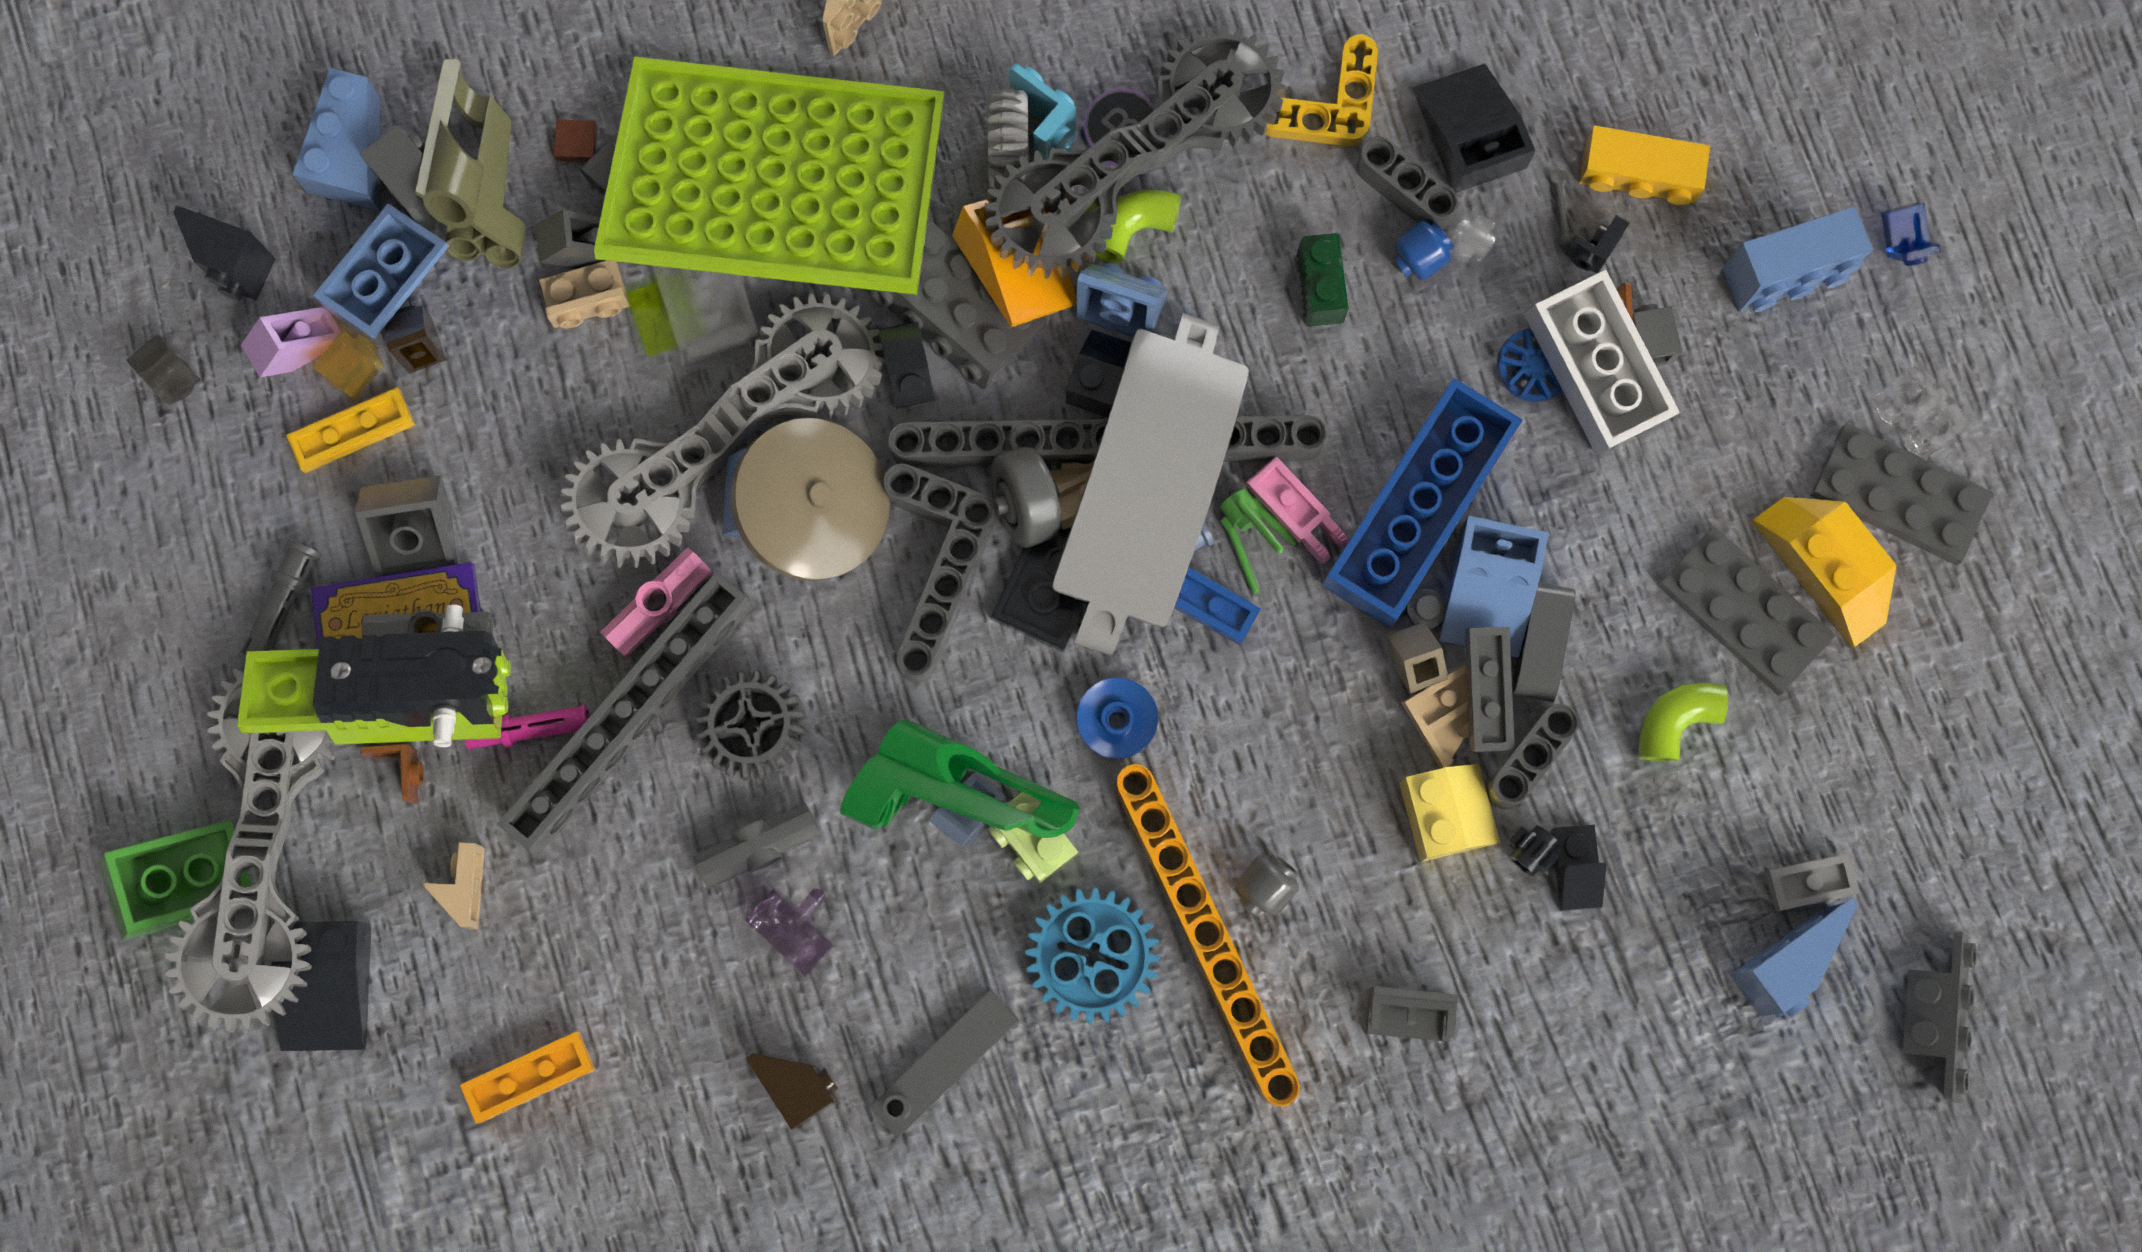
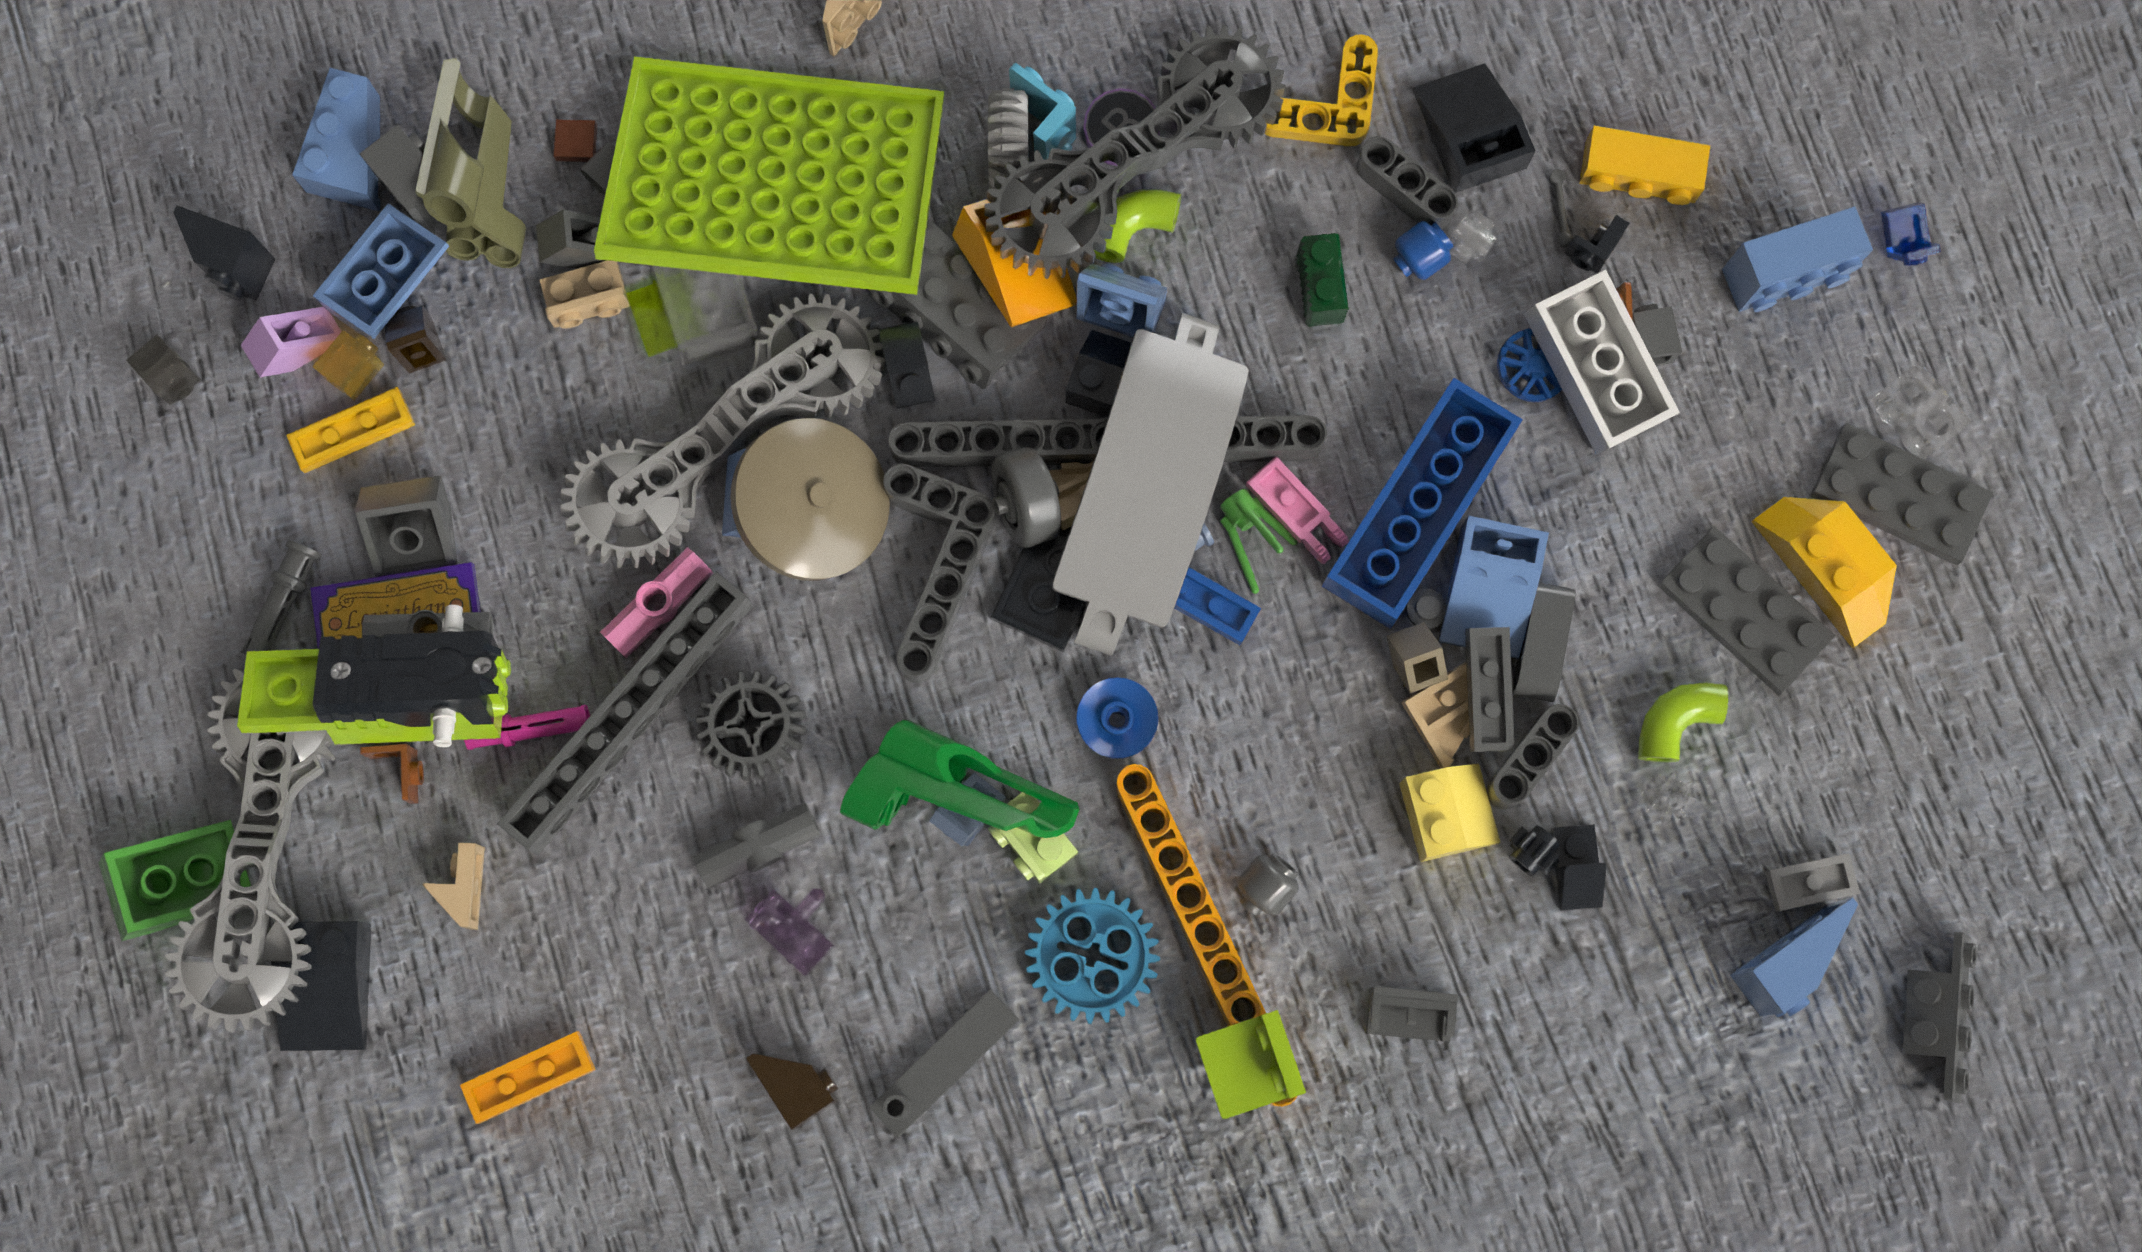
(1250, 1065): none -> lime bracket

